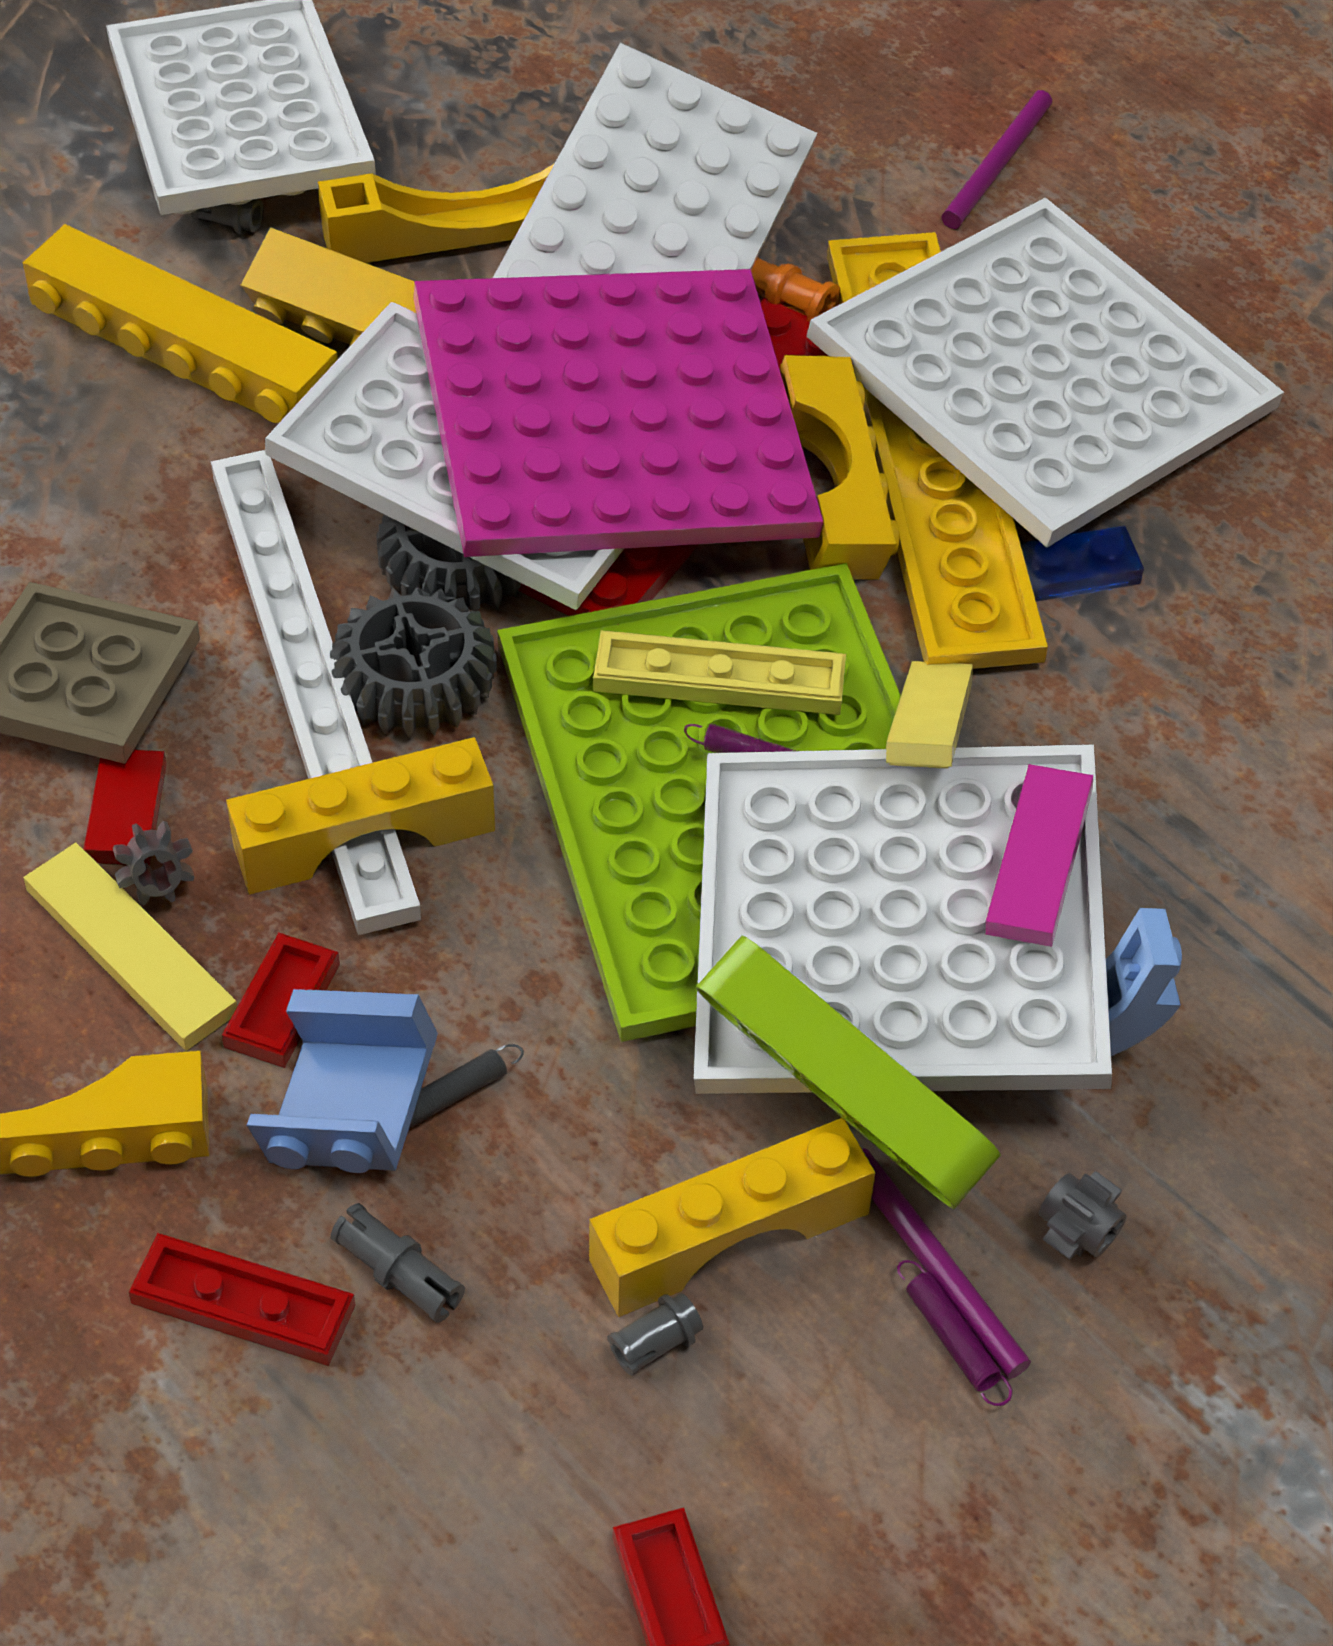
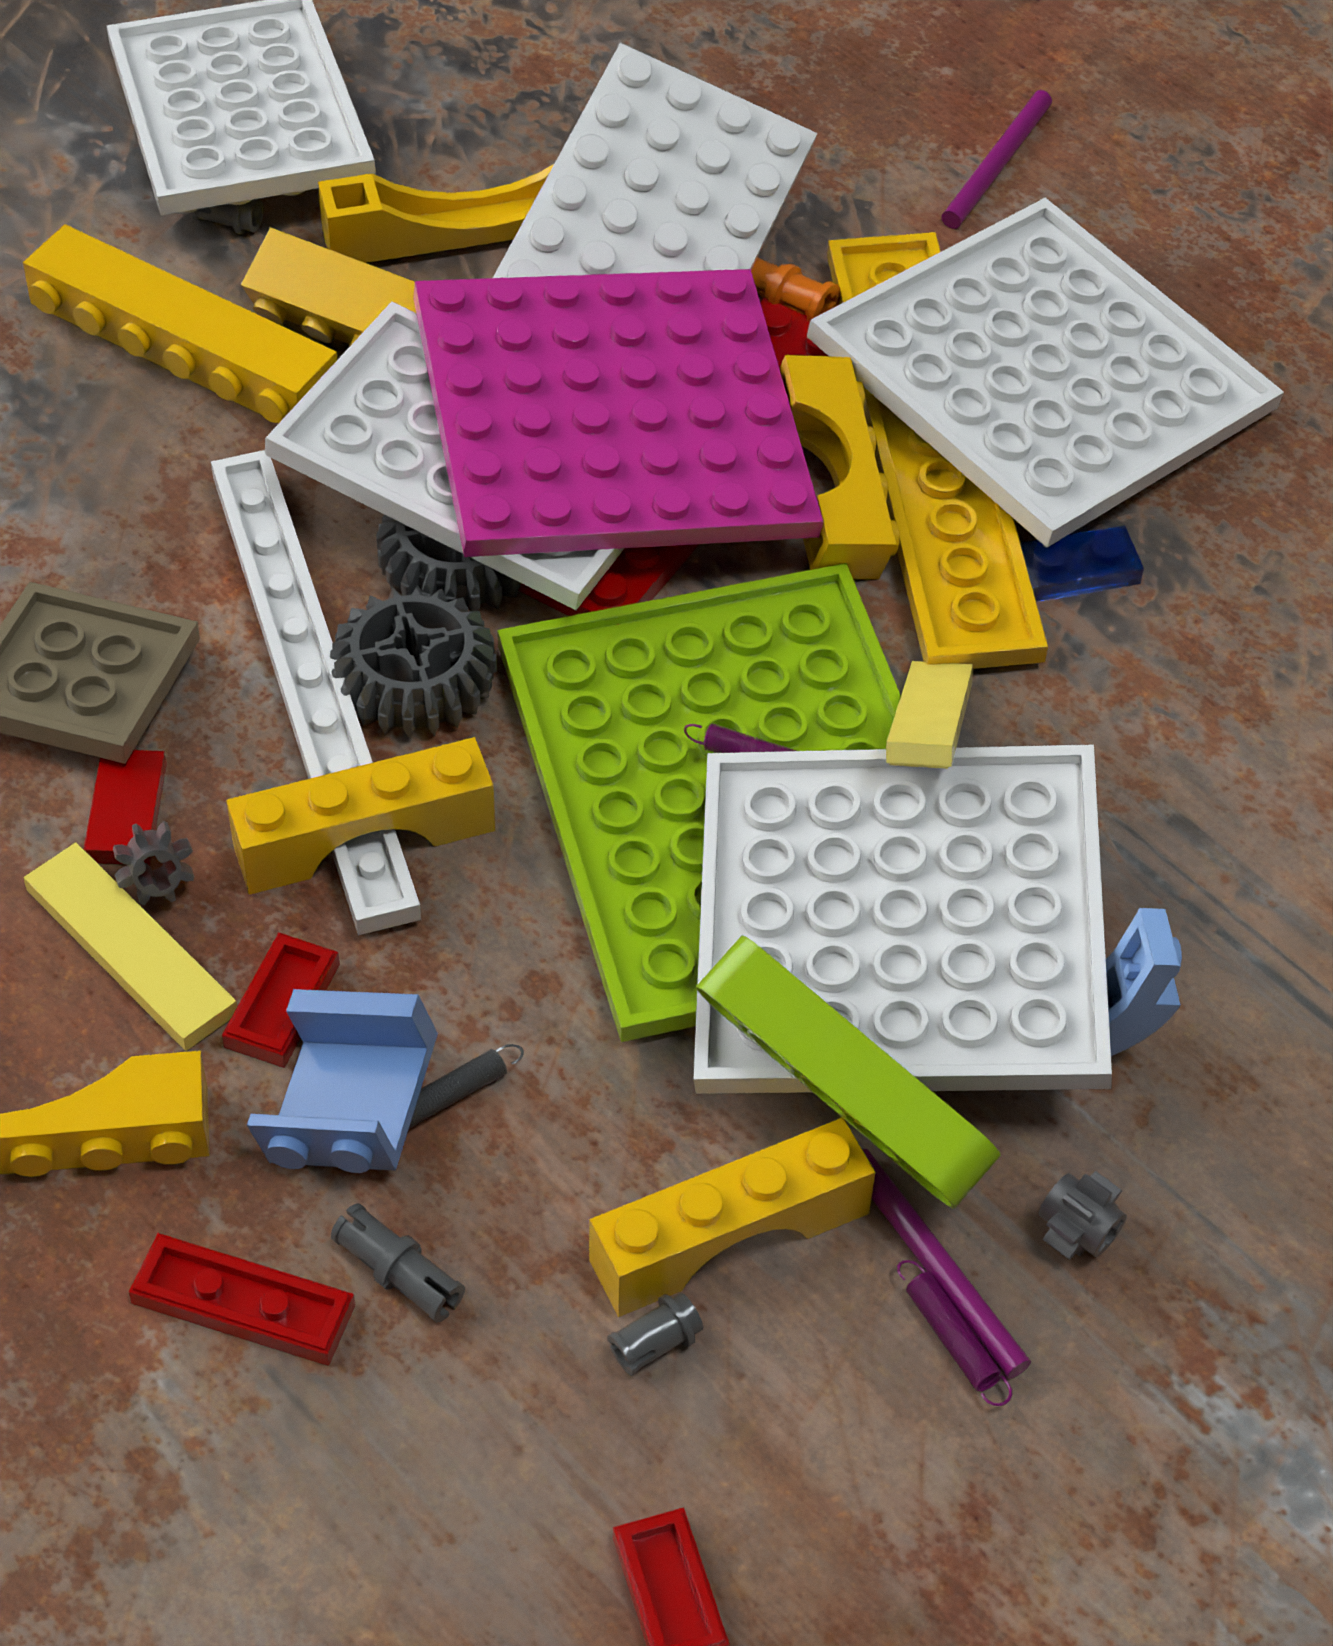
(719, 672): light yellow tile -> none
(1039, 855): dark pink tile -> none

